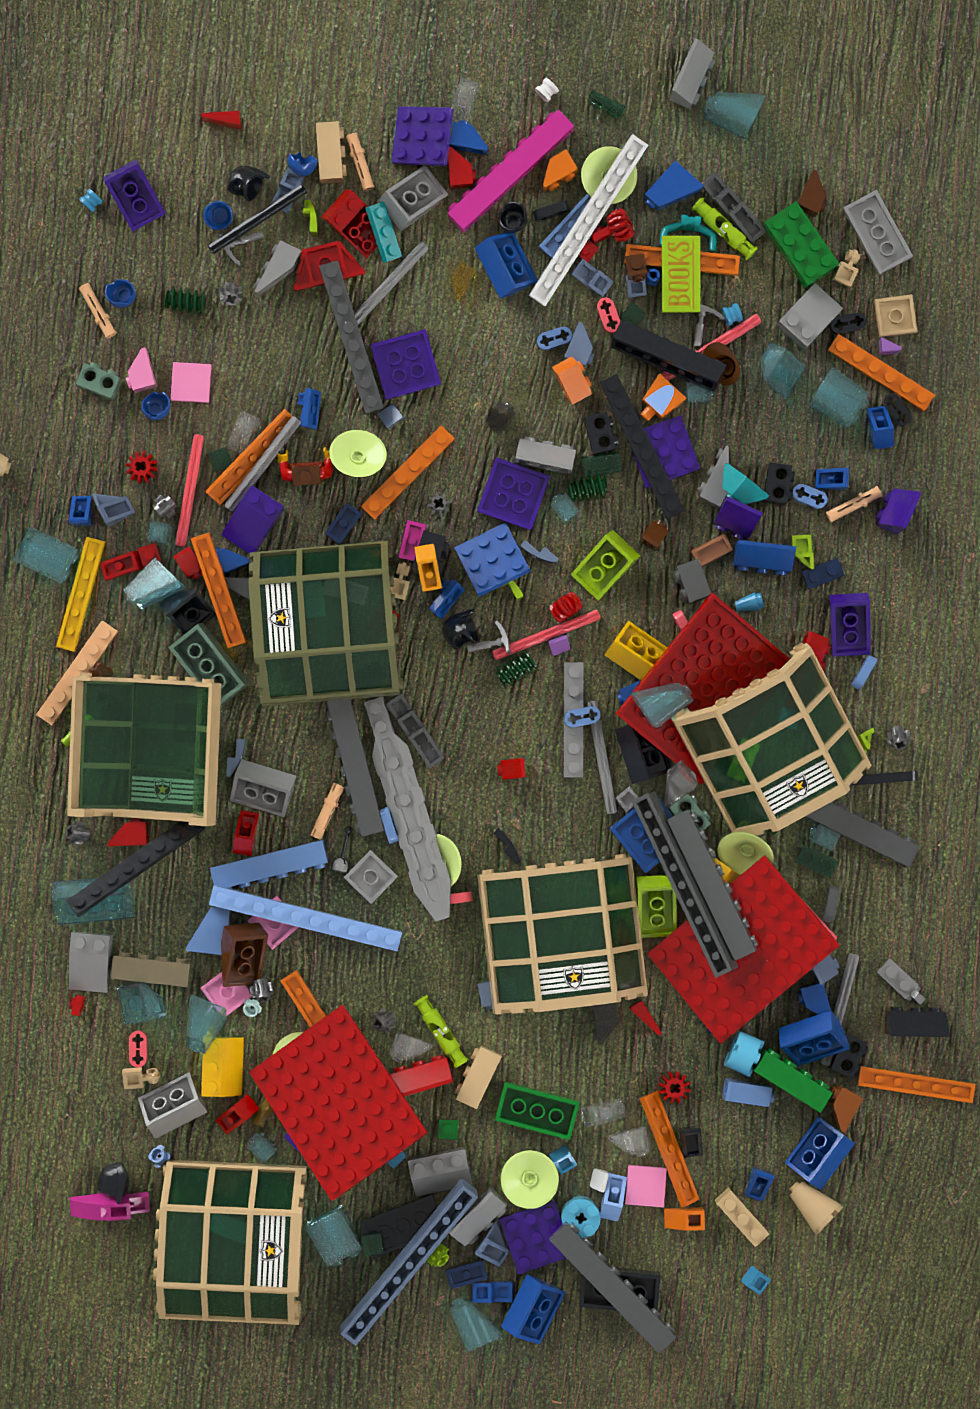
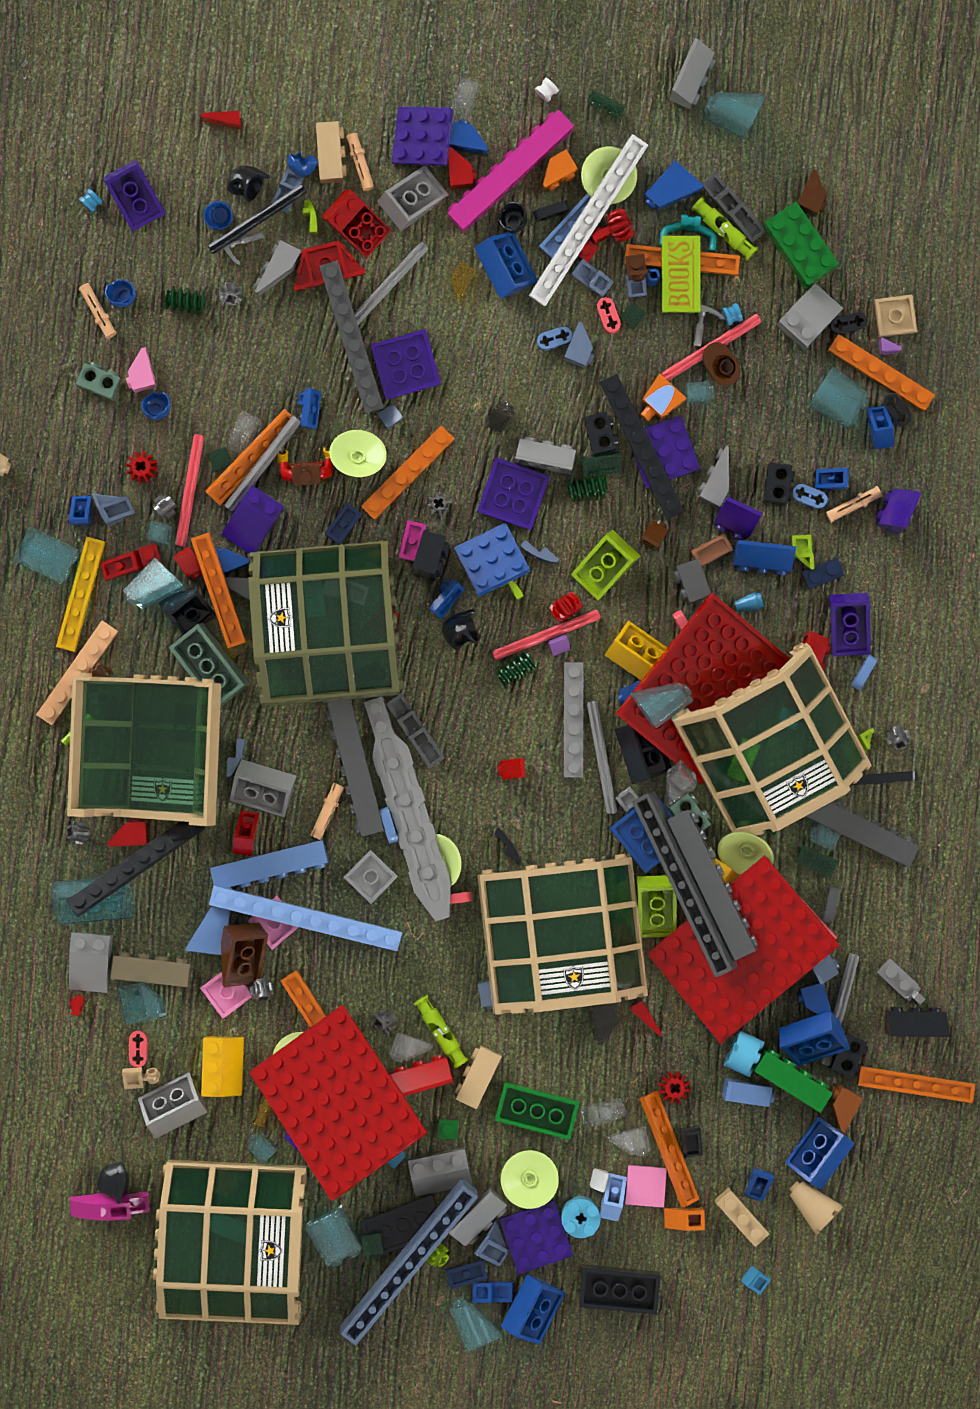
(153, 1156): medium blue plate -> none
(191, 382): bright pink tile -> none
(204, 1023): clear light blue slope -> none
(237, 1114): red slope -> none
(250, 1011): light aqua plate -> none
(341, 864): hinge -> none
(383, 232): teal plate -> none
(401, 586): tan plate -> none
(428, 567): light orange slope -> none
(487, 644): light grey piece -> none
(563, 1159): dark azure slope -> none
(564, 507): clear light blue brick -> none
(572, 380): orange brick -> none
(580, 712): medium blue beam -> none
(613, 1287): dark grey brick -> none
(668, 356): black brick -> none
(741, 487): teal slope -> none
(780, 369): clear light blue slope -> none
(846, 272): tan plate -> none
(877, 232): light grey plate -> none

